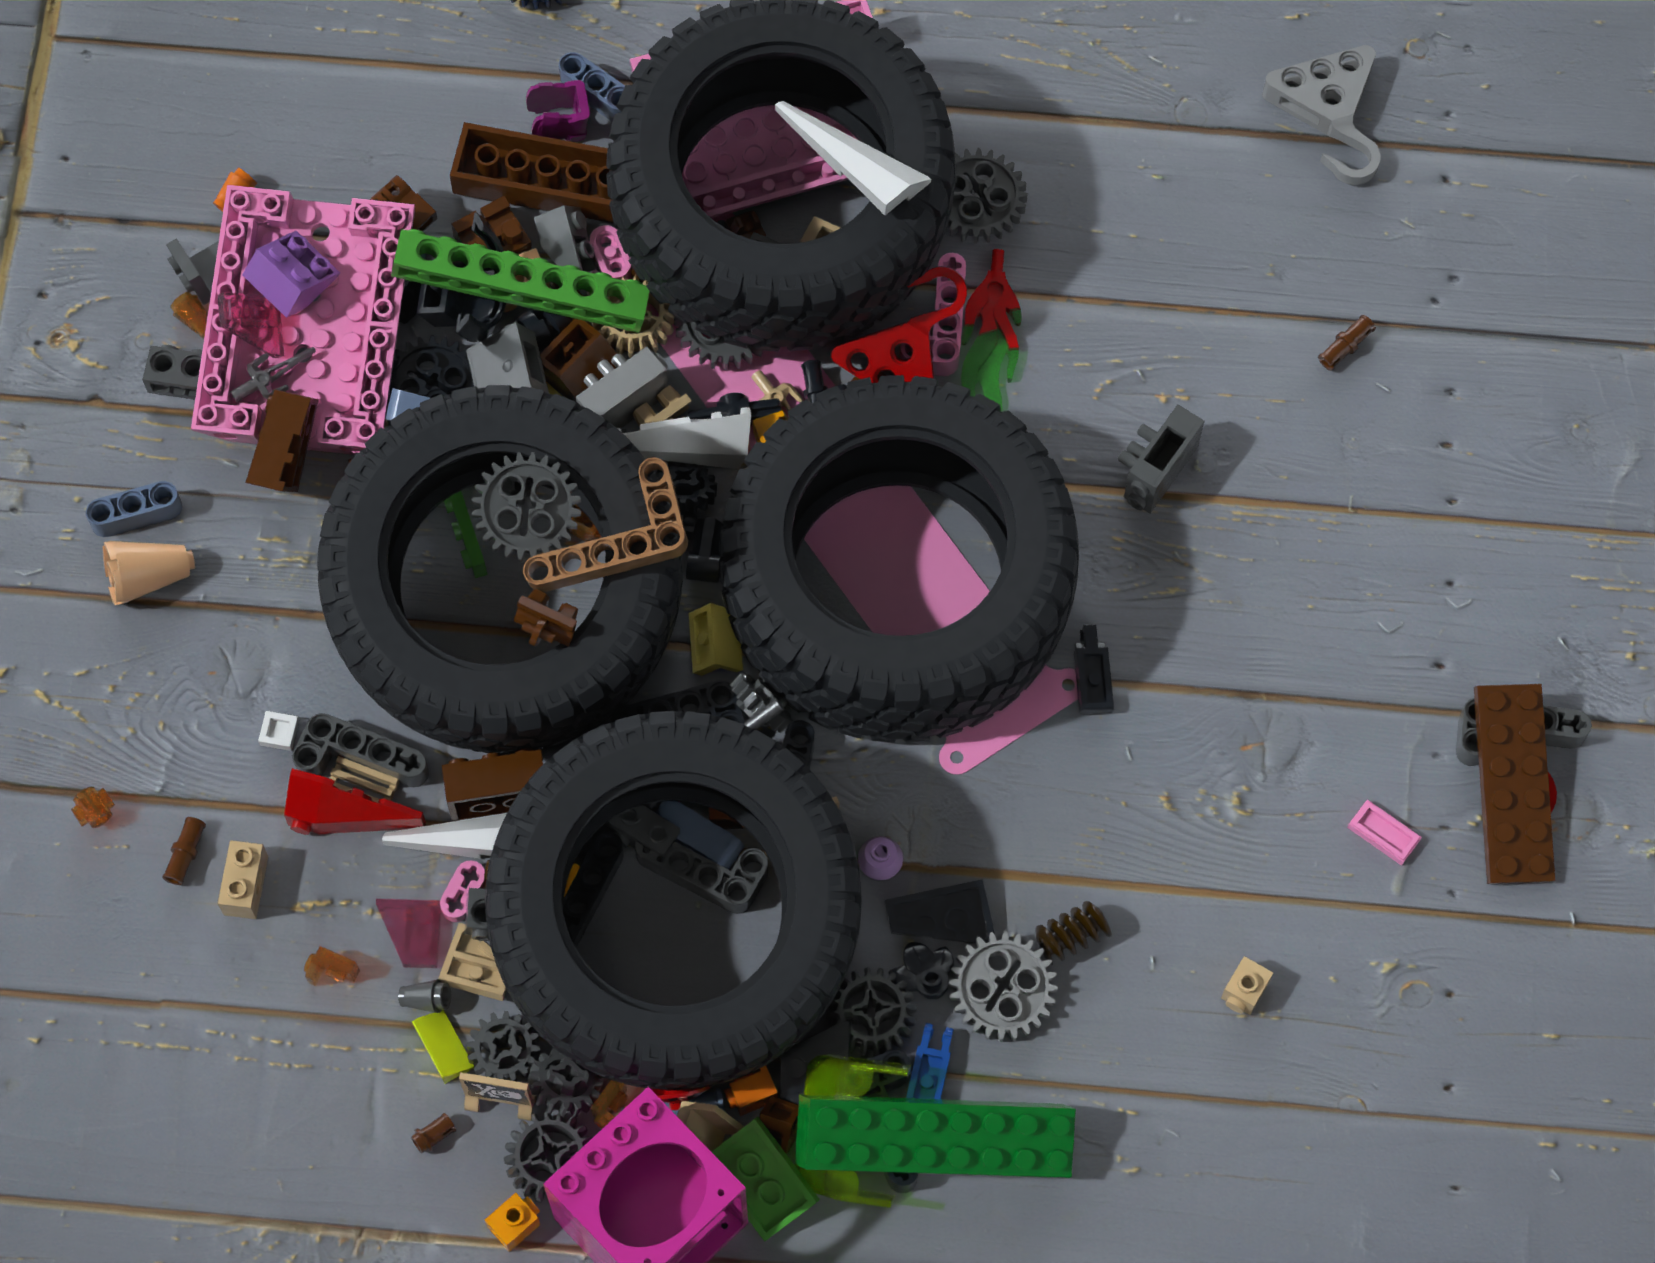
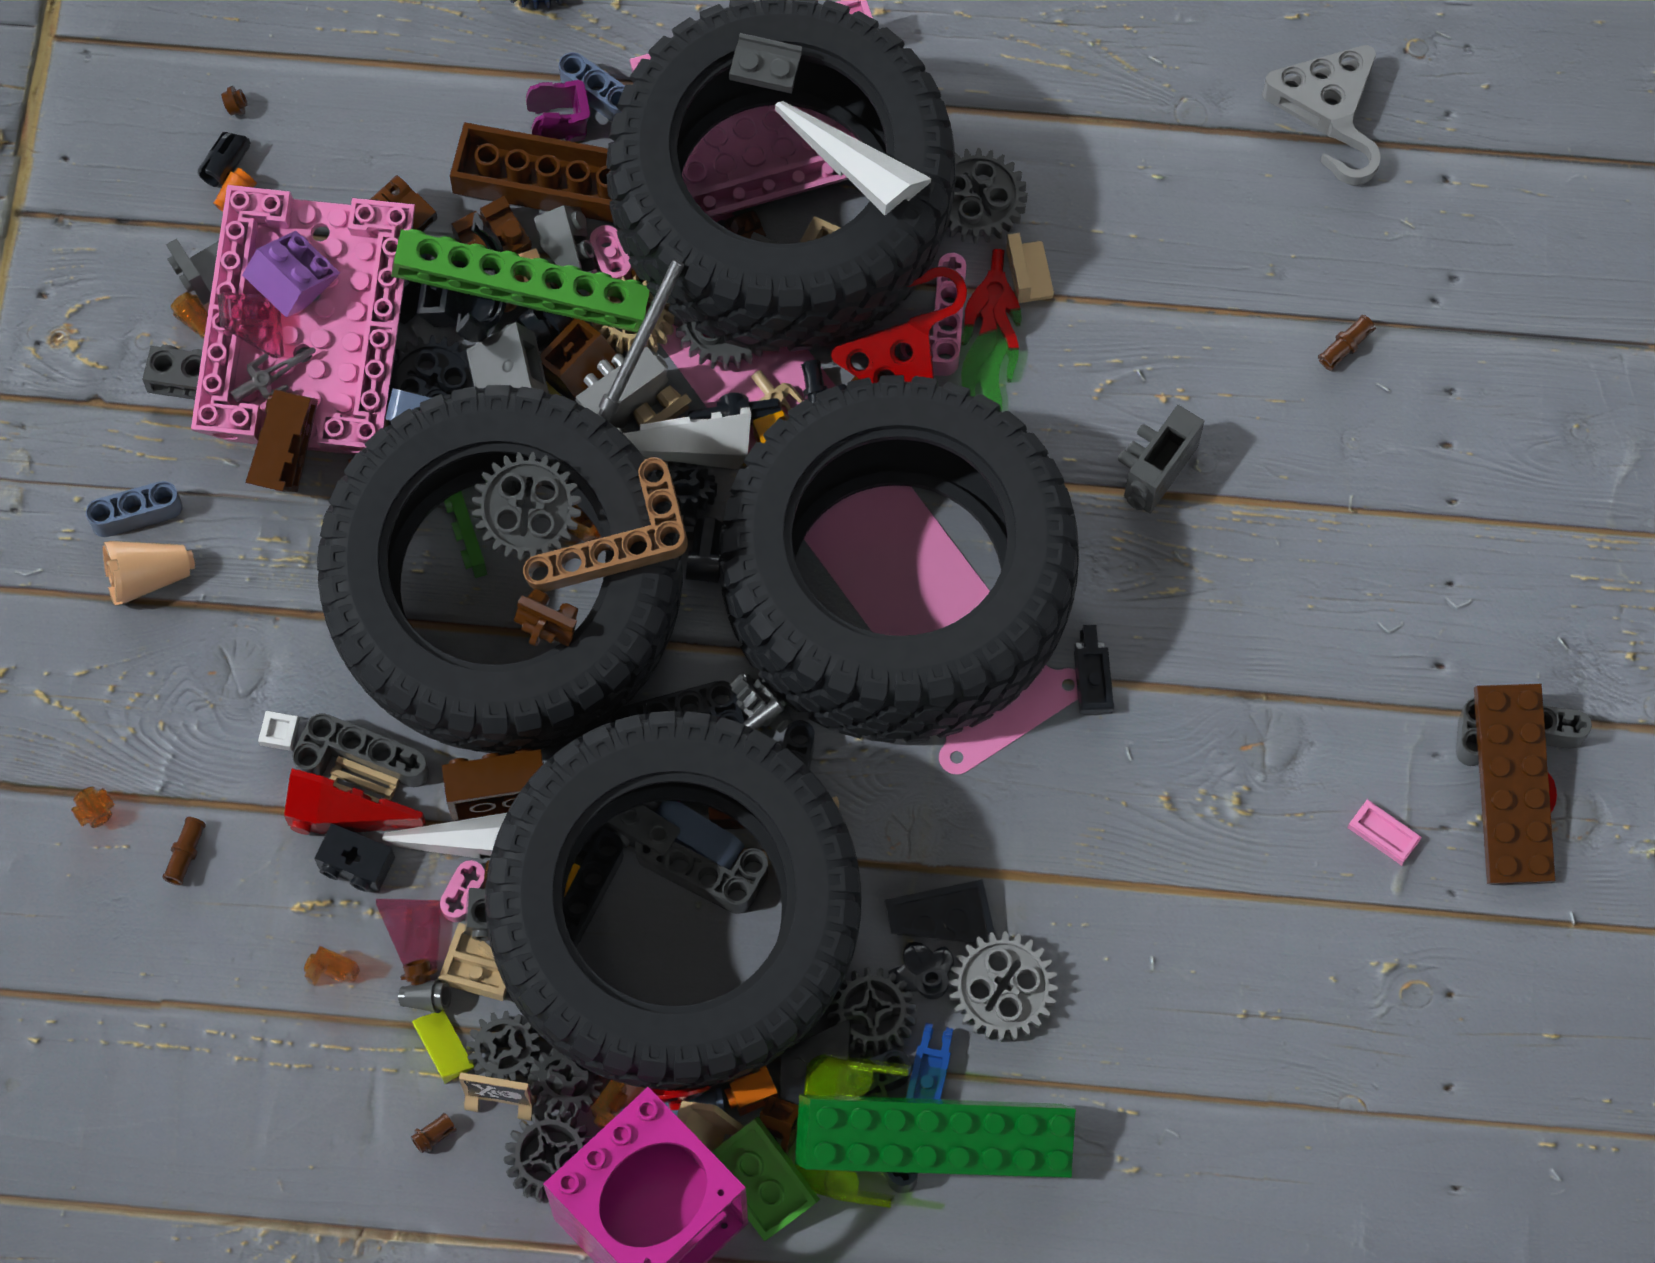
(223, 158): none -> black arm
(234, 101): none -> reddish brown plate
(243, 879): tan brick -> none
(345, 845): none -> black brick
(418, 971): none -> reddish brown plate
(513, 1221): light orange brick -> none
(610, 402): none -> flat silver bar
(713, 641): light yellow panel -> none
(765, 63): none -> dark grey plate
(886, 863): lavender cone -> none
(1028, 269): none -> tan panel
(1072, 930): dark brown piece -> none
(1246, 986): tan brick -> none

